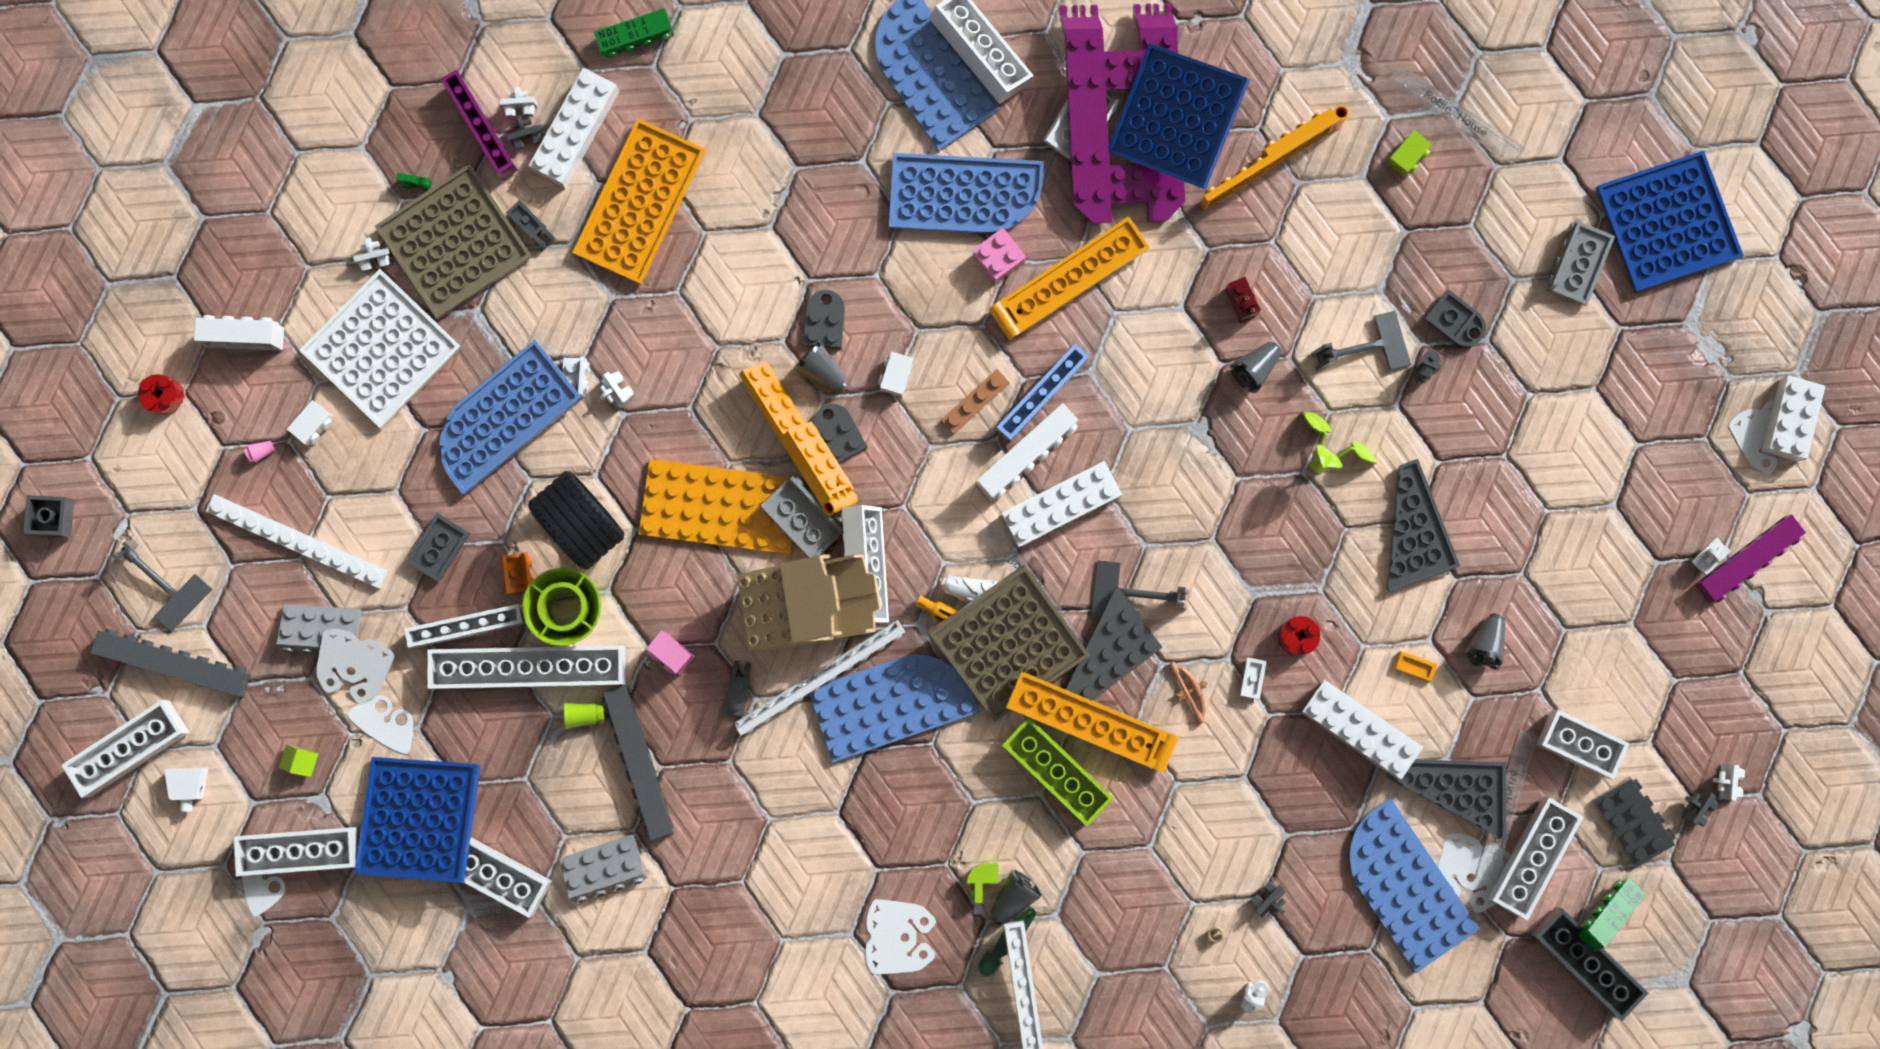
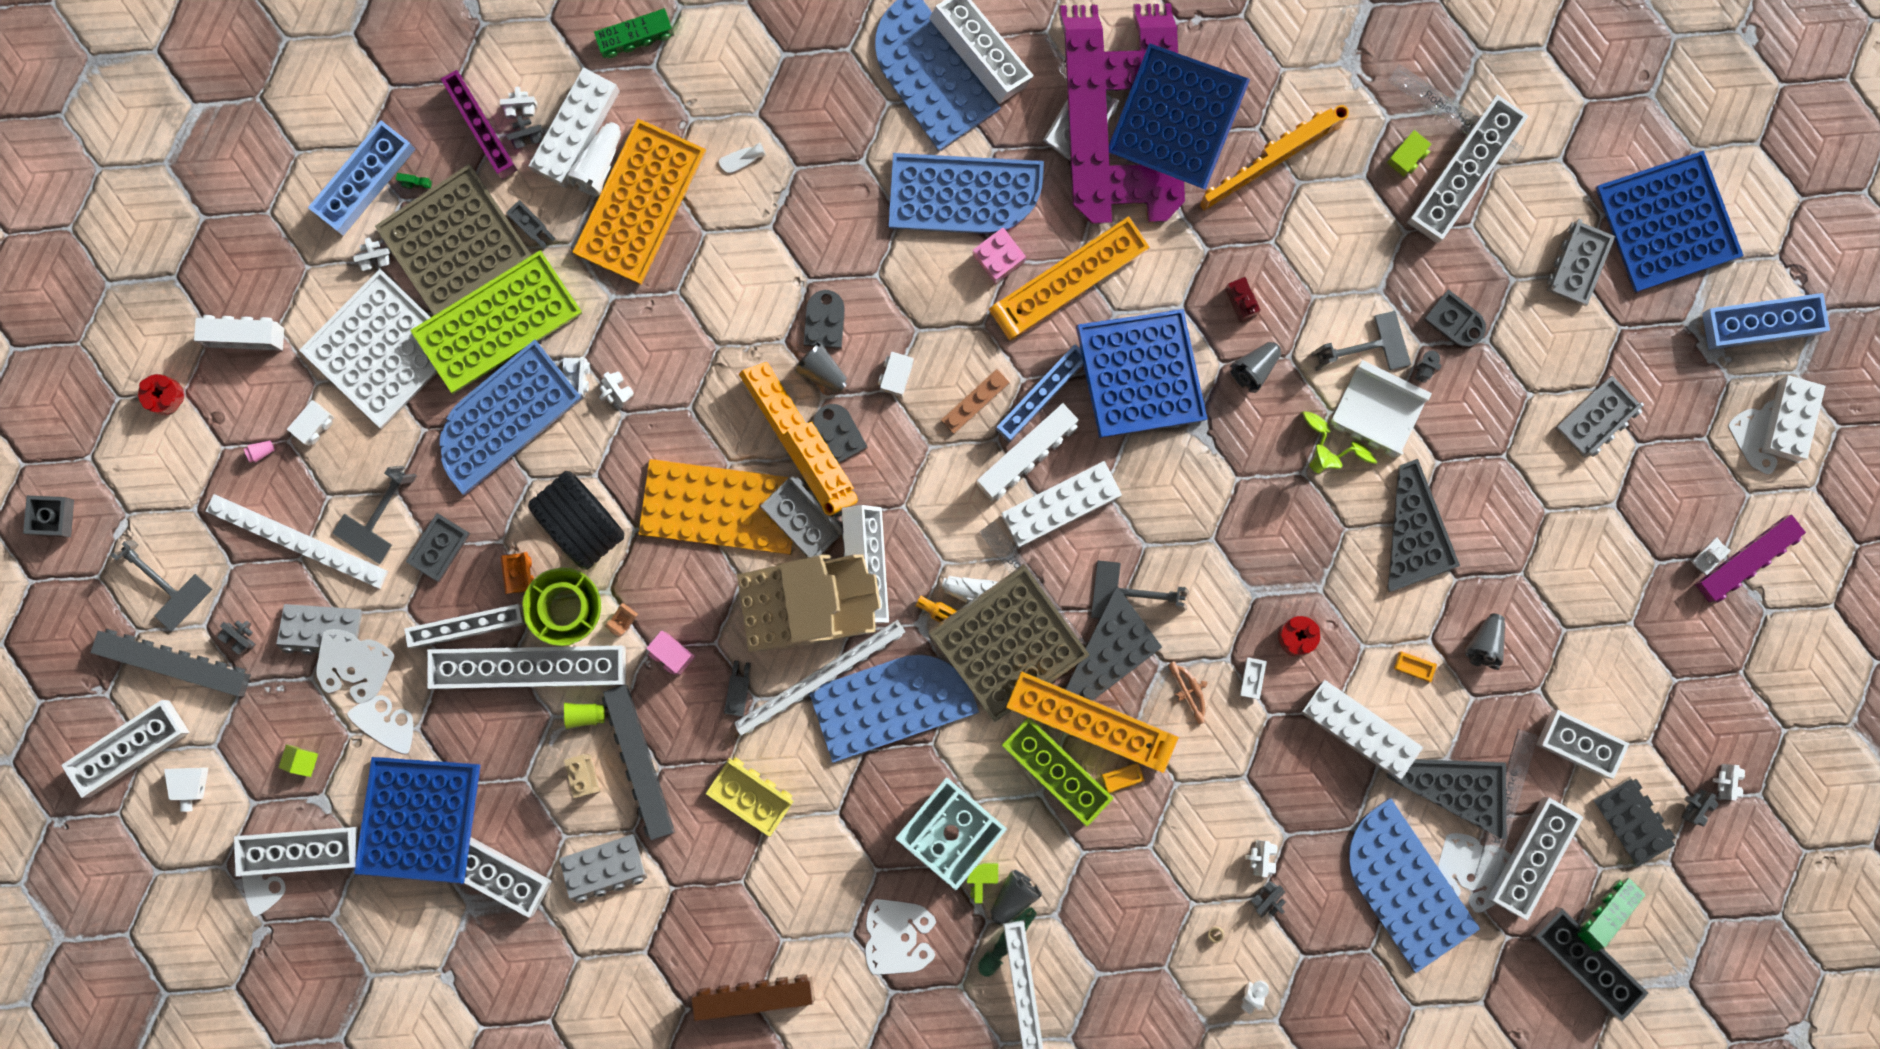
(243, 642): none -> dark grey hips
(362, 178): none -> light blue brick
(362, 536): none -> dark grey piece
(496, 322): none -> lime plate
(585, 776): none -> tan window
(594, 162): none -> white cone
(621, 620): none -> nougat bracket
(741, 158): none -> white piece
(750, 796): none -> light yellow bracket
(753, 998): none -> reddish brown brick
(948, 858): none -> light aqua piece
(1123, 777): none -> light orange tile
(1141, 373): none -> blue plate
(1260, 858): none -> white hips
(1379, 409): none -> white panel
(1467, 169): none -> white brick
(1599, 417): none -> light grey bracket
(1765, 321): none -> light blue brick

